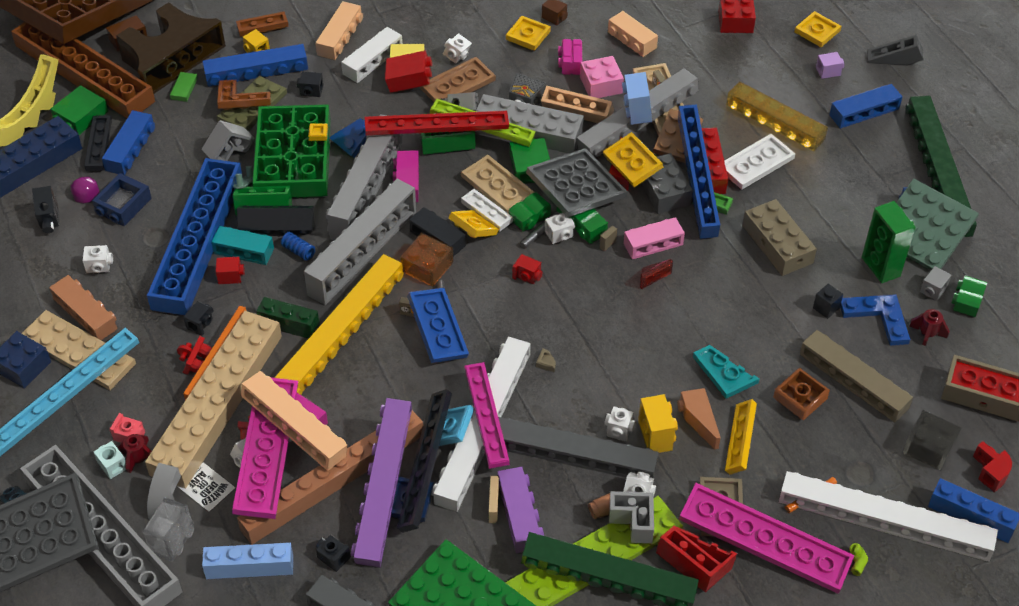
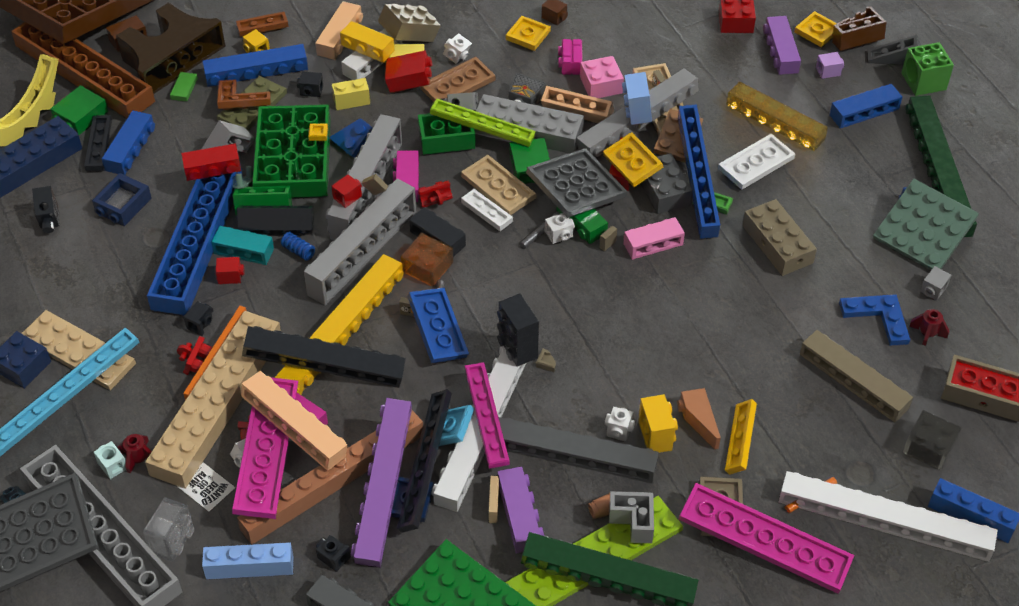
(83, 307): nougat brick -> none
(84, 189): magenta hair -> none
(97, 259): white brick -> none
(124, 427): coral brick -> none
(162, 485): light grey brick -> none
(211, 162): none -> red brick
(292, 318): dark green brick -> none
(323, 356): none -> black brick
(346, 190): none -> red brick
(351, 94): none -> light yellow brick
(367, 41): none -> yellow brick
(374, 184): none -> dark tan tile
(409, 22): none -> dark tan brick
(435, 194): none -> red hips
(436, 122): red plate -> none
(473, 223): yellow plate -> none
(518, 330): none -> black brick
(527, 269): red brick -> none
(530, 211): green brick -> none
(632, 33): light nougat brick -> none
(638, 480): white brick -> none
(655, 272): clear red slope -> none
(695, 557): red wedge -> none
(715, 160): red arch -> none
(723, 373): teal wing -> none
(782, 45): none -> medium lavender brick
(801, 393): dark orange brick -> none
(827, 301): black brick -> none
(859, 30): none -> reddish brown wedge
(860, 559): lime arm -> none
(888, 241): green brick -> none
(927, 68): none -> bright green brick
(969, 296): green brick -> none
(996, 466): red brick -> none

